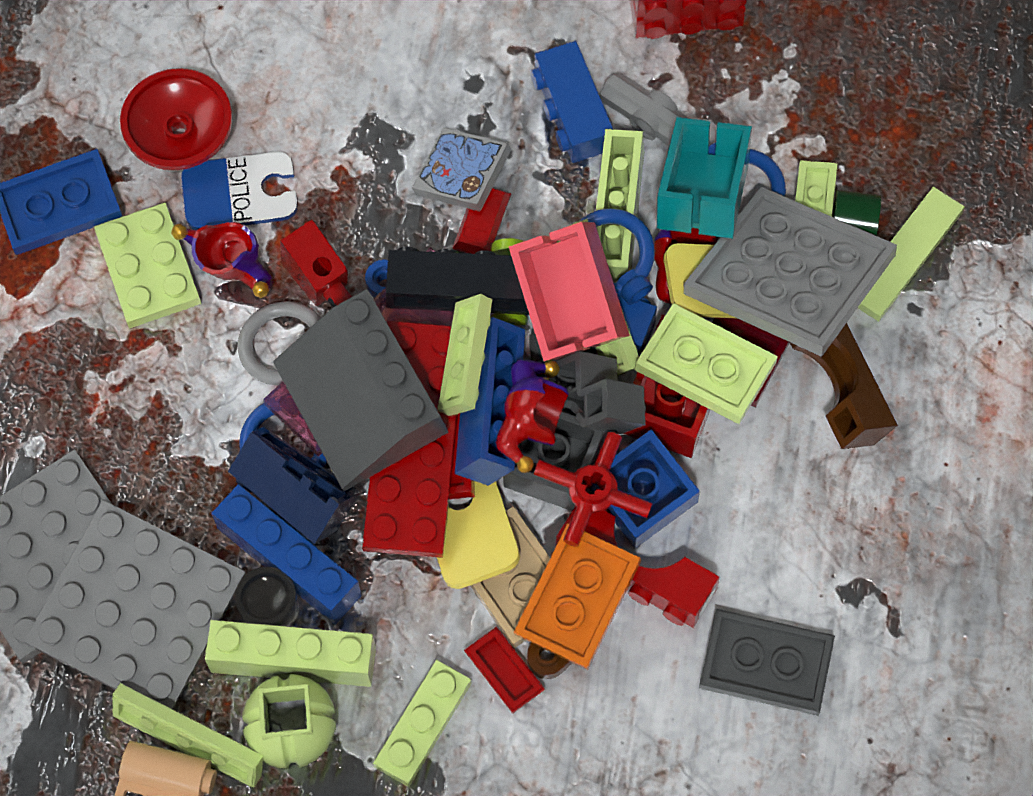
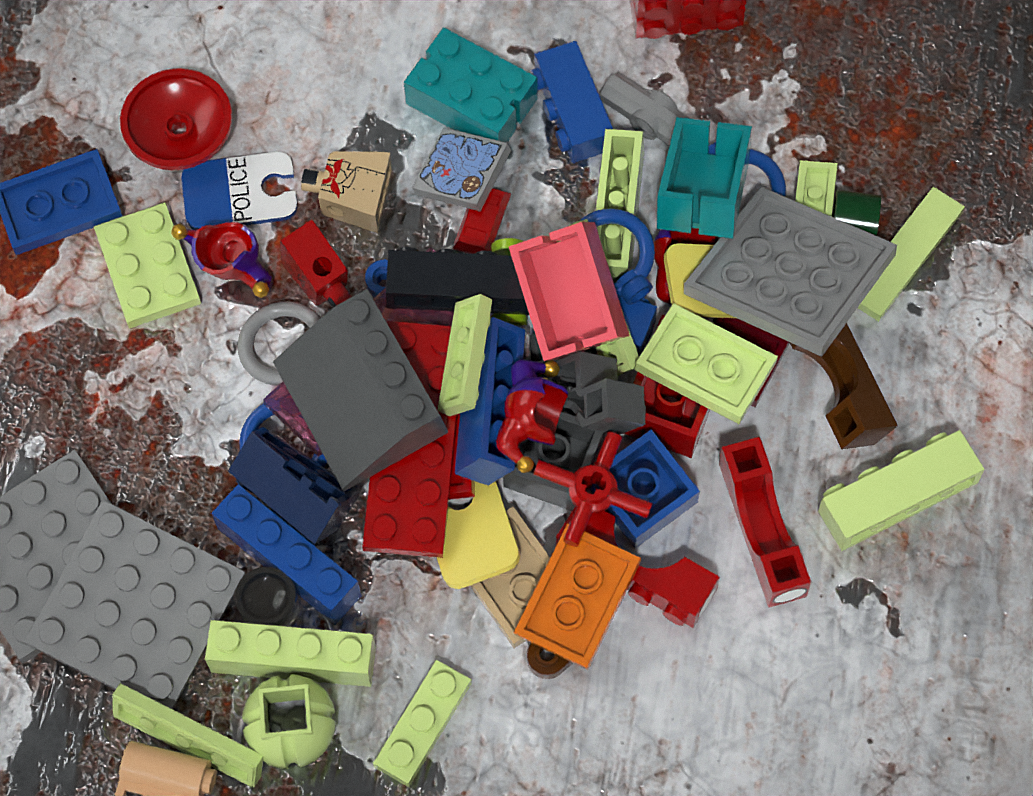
(352, 187): none -> tan torso
(470, 88): none -> teal piece
(504, 670): red tile -> none
(753, 496): none -> red arch
(767, 662): dark grey tile -> none
(900, 489): none -> yellowish green brick

